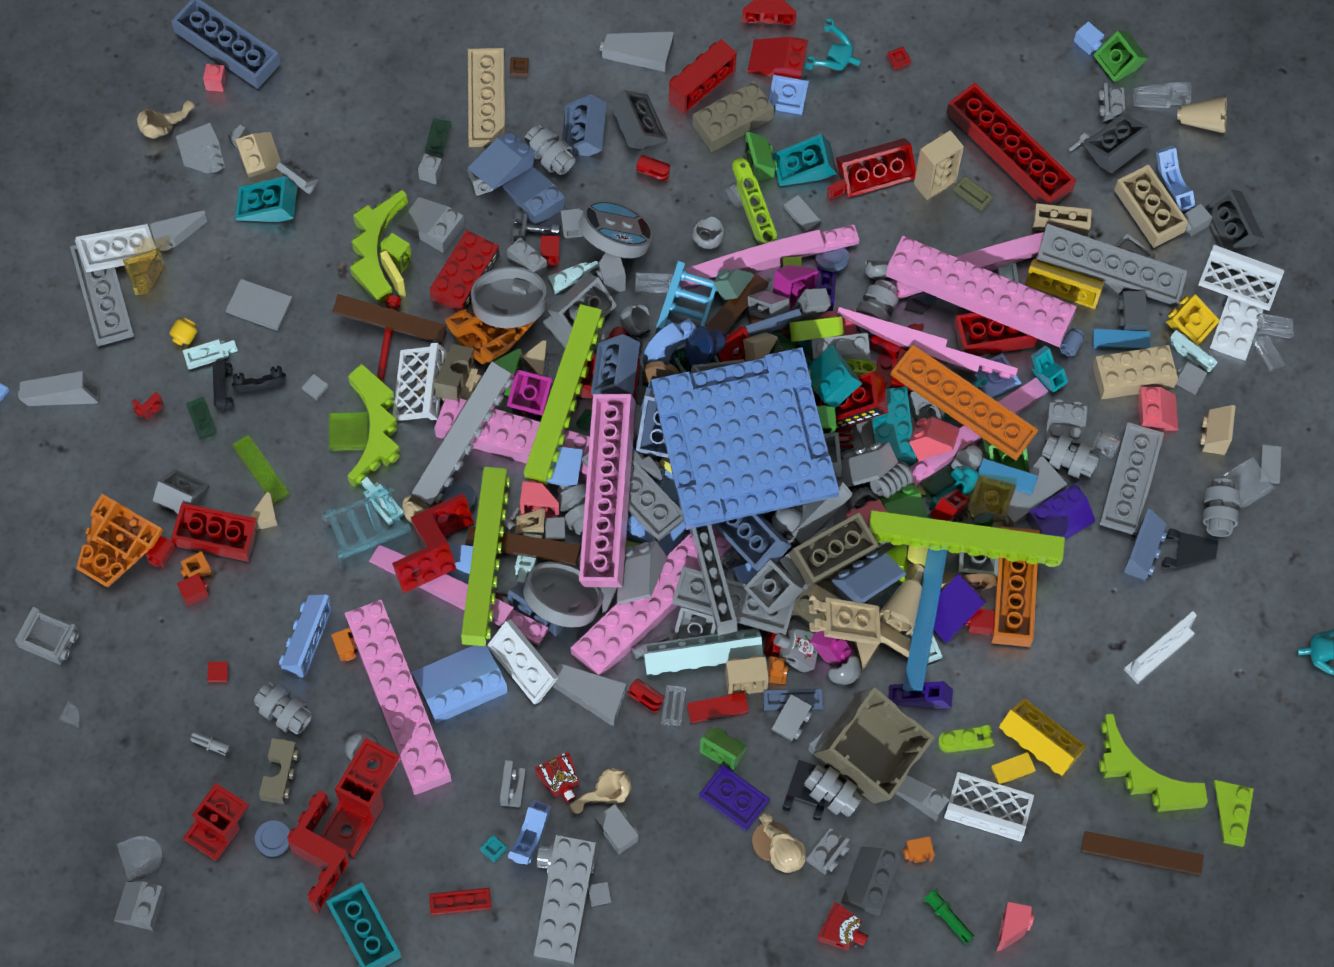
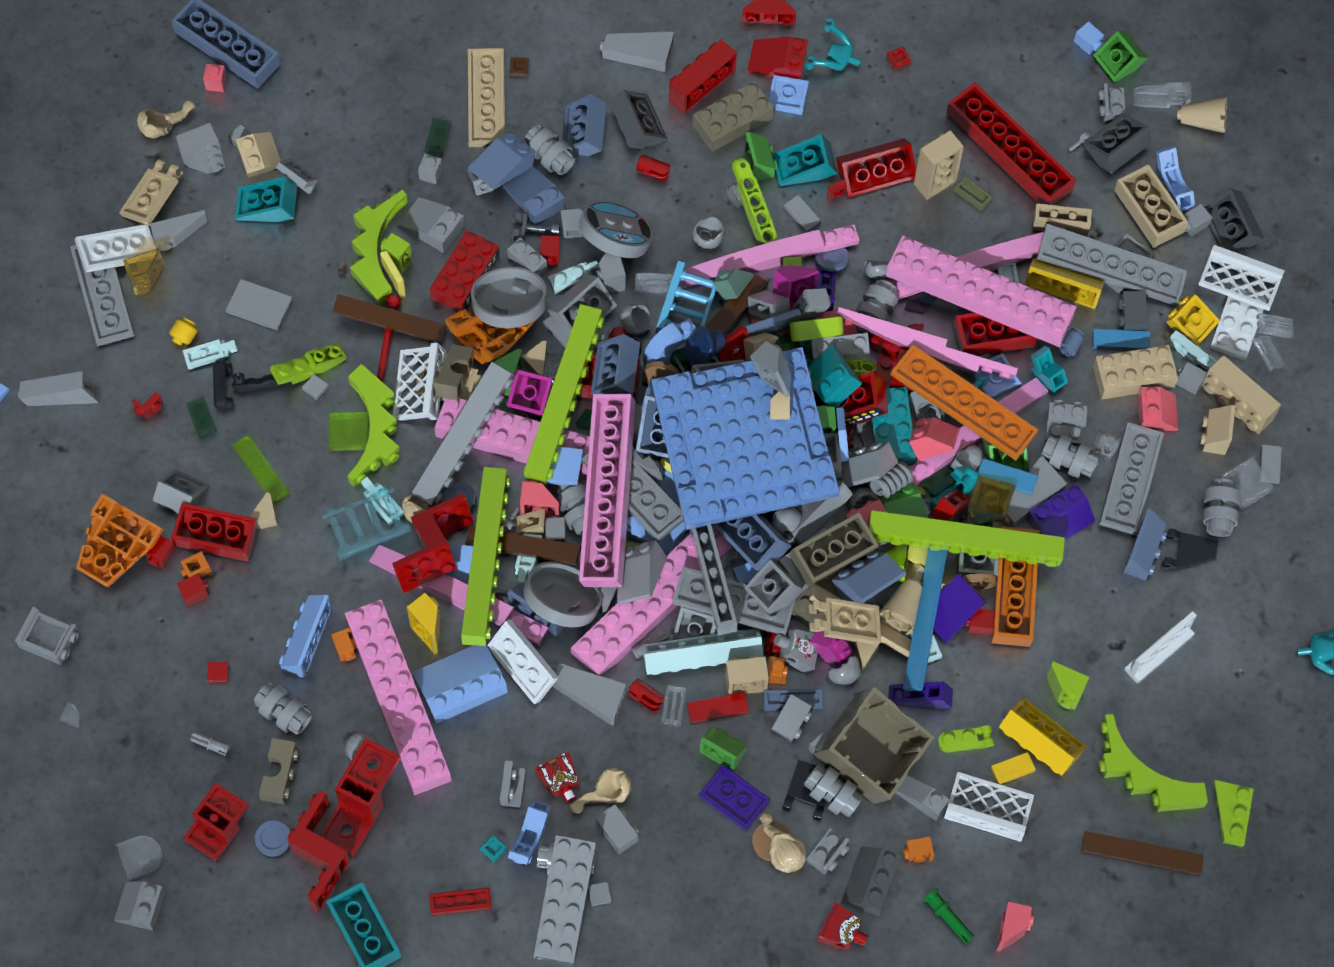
(151, 193): none -> tan tile
(312, 363): none -> lime slope
(425, 620): none -> yellow slope
(772, 367): none -> light grey slope
(780, 407): none -> tan slope
(842, 434): none -> light blue tile
(1066, 685): none -> lime slope
(1235, 388): none -> tan brick

